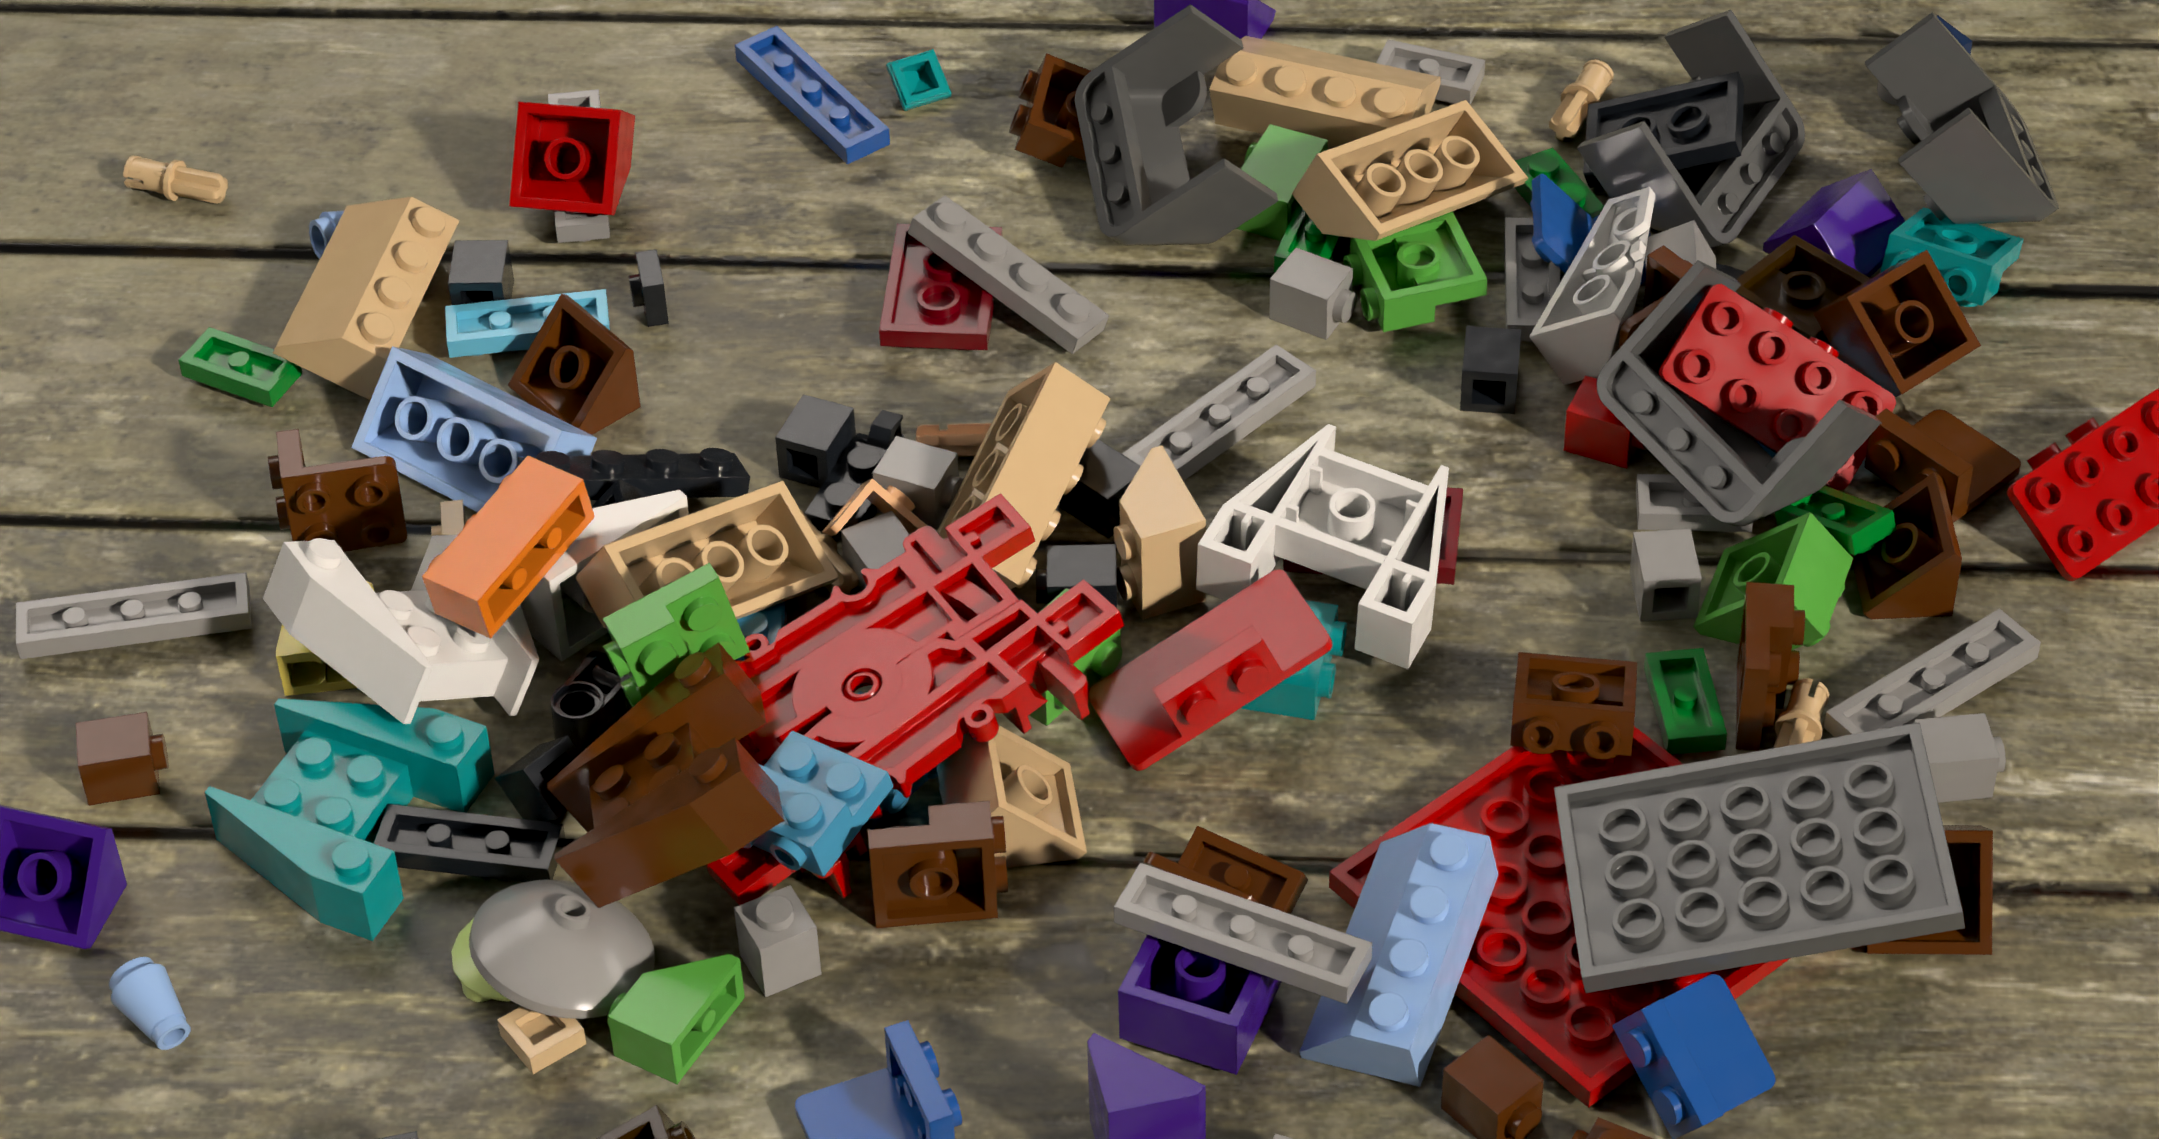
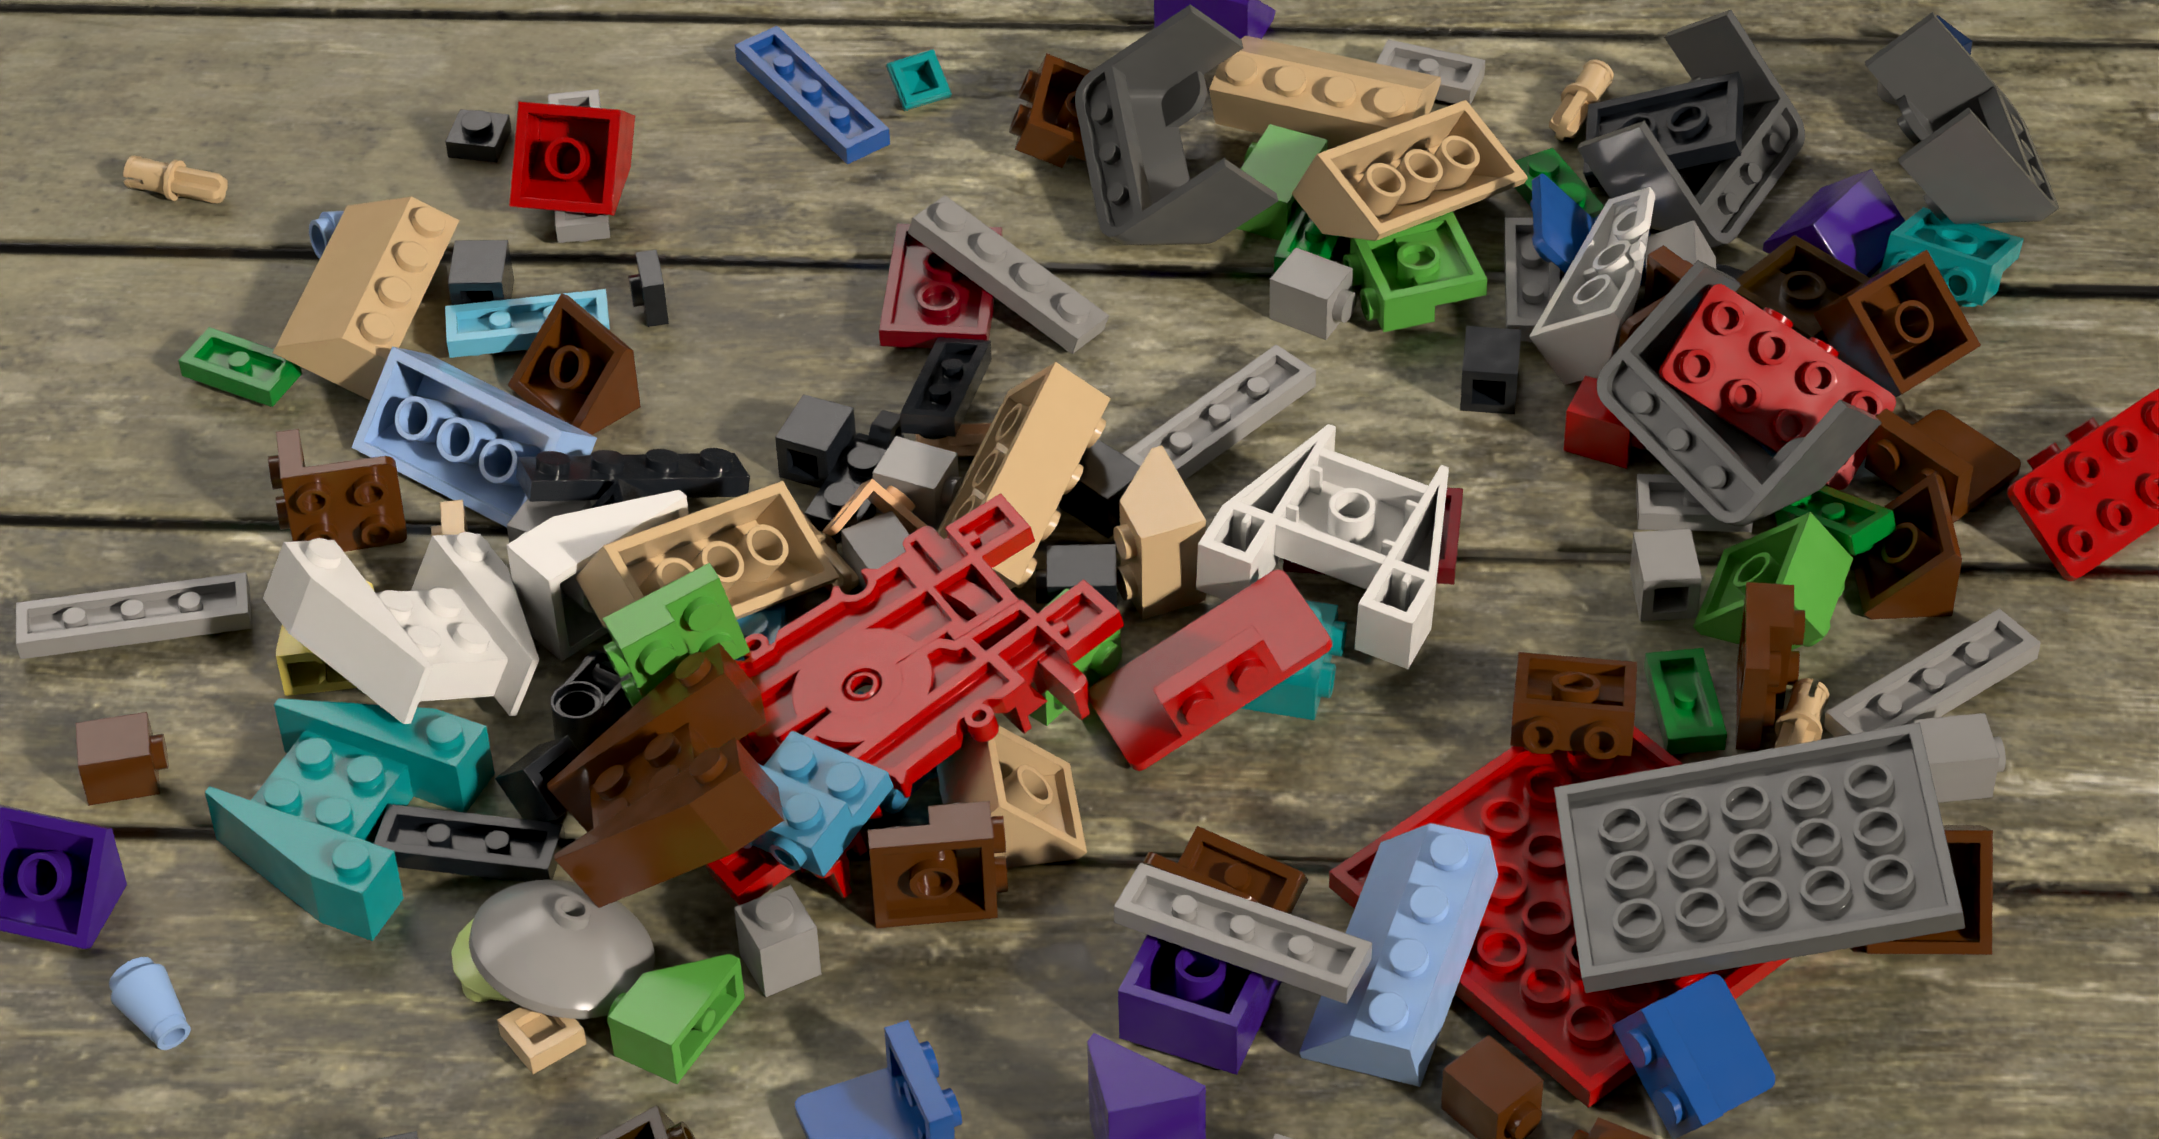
(478, 135): none -> black plate
(508, 546): orange brick -> none
(945, 387): none -> black plate

